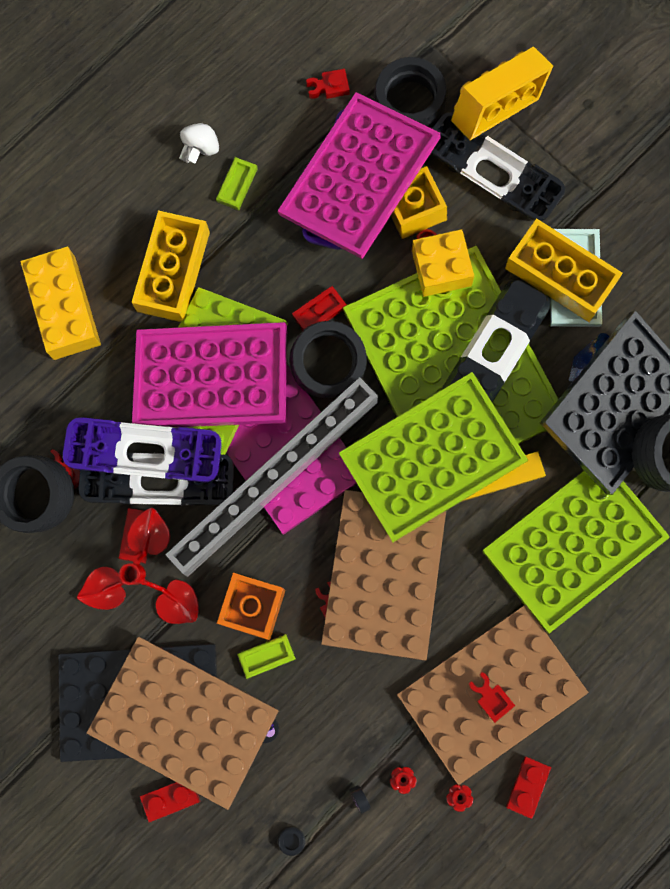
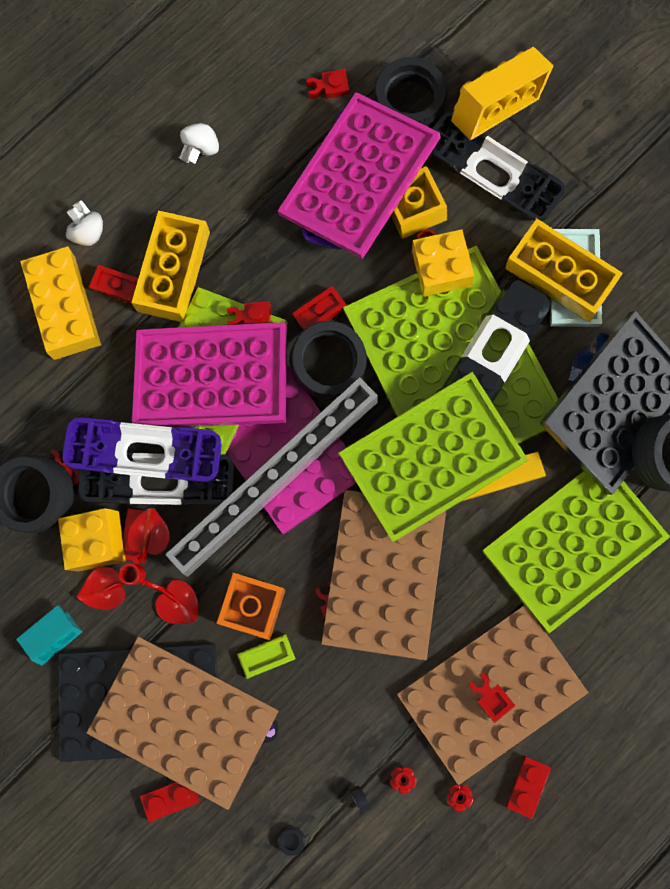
(49, 635): none -> teal hinge
(86, 225): none -> white piece
(91, 540): none -> yellow brick
(114, 283): none -> red plate
(236, 183): lime tile -> none
(252, 314): none -> red plate

